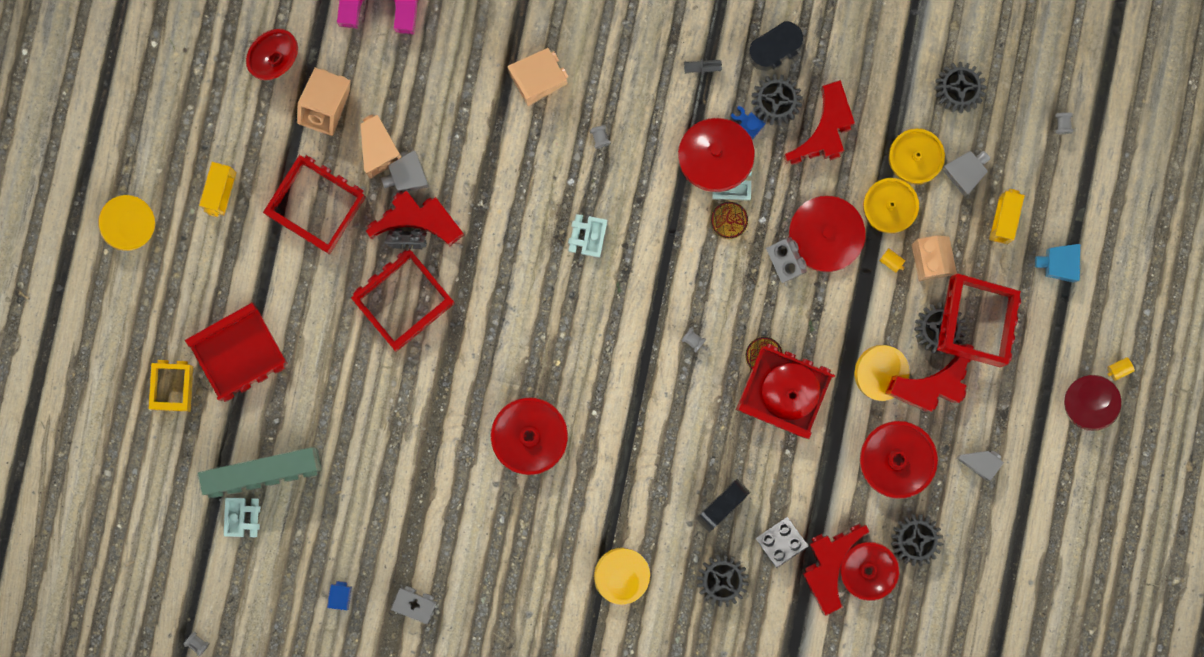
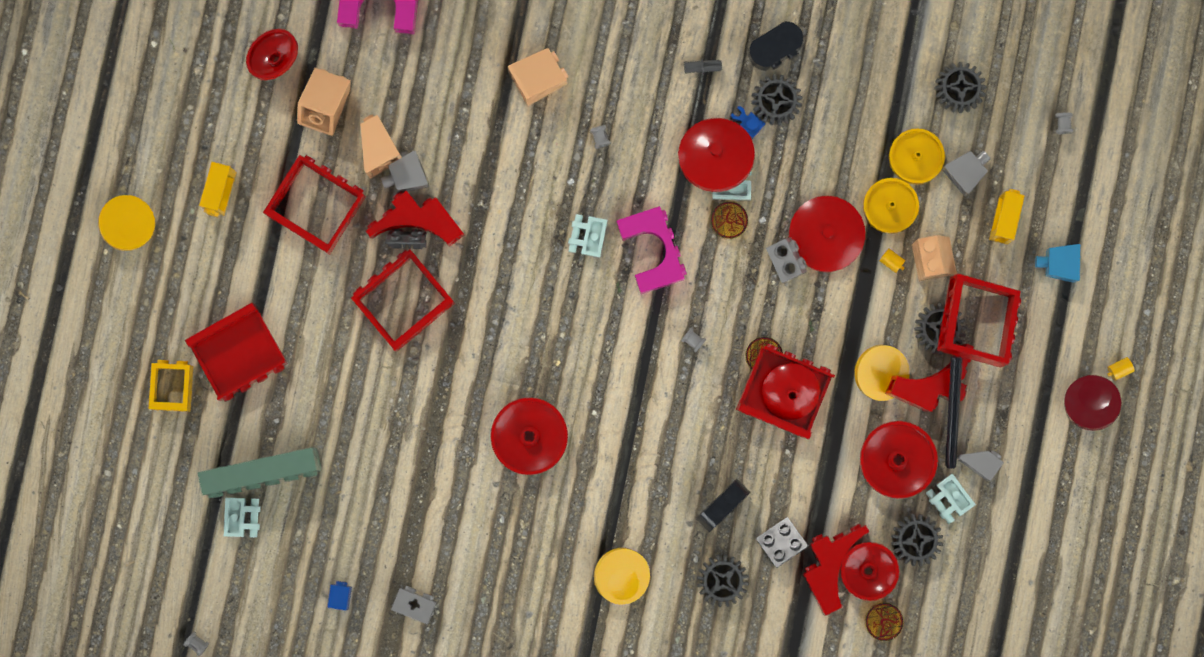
(654, 223): none -> dark pink arch
(835, 117): red arch -> none
(884, 621): none -> tile
(953, 412): none -> black axle
(955, 495): none -> light aqua plate

